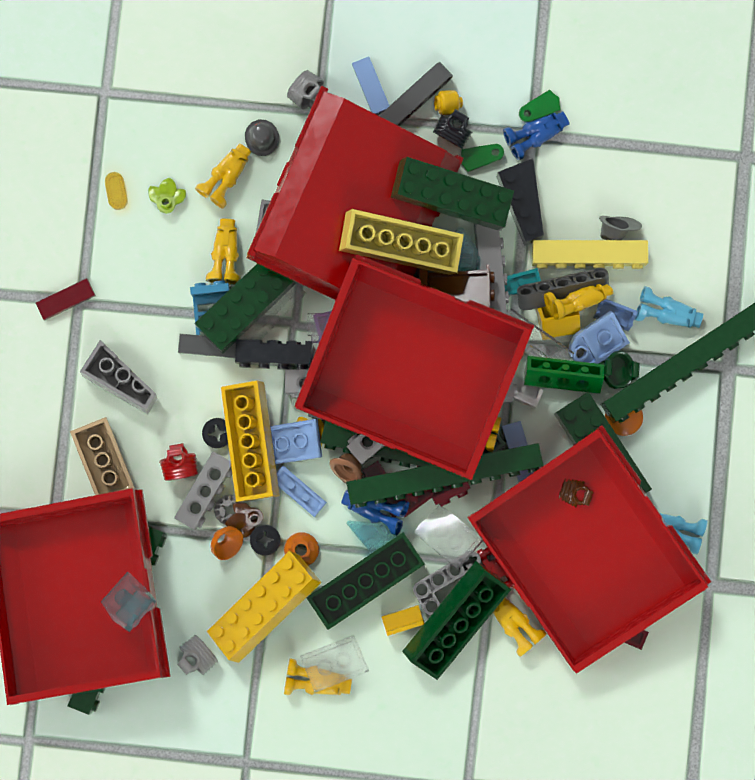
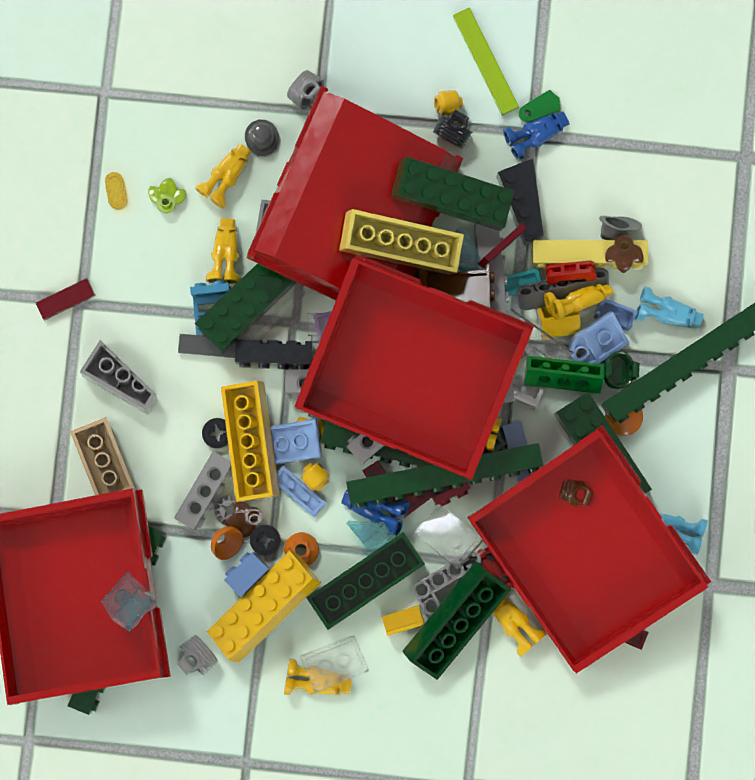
(178, 469): red piece -> none
(246, 574): none -> medium blue brick
(315, 476): none -> yellow head
(346, 467): nougat hat -> none
(370, 85): light blue tile -> none
(417, 94): dark grey beam -> none
(480, 156): green piece -> none
(485, 61): none -> lime tile
(502, 245): none -> dark red tile
(570, 271): none -> red plate
(624, 256): none -> reddish brown plate

